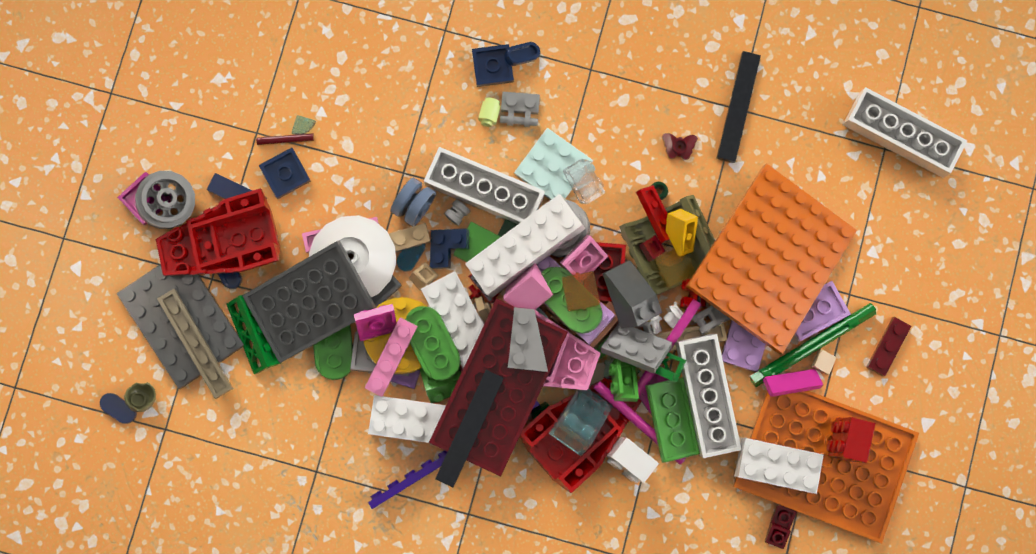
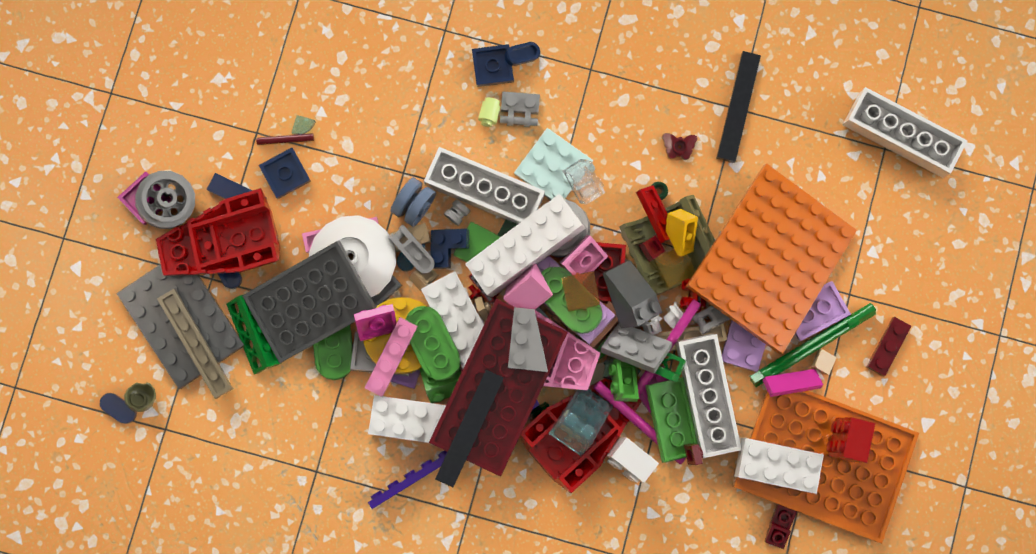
(413, 250): none -> light grey plate
(693, 454): none -> dark red plate

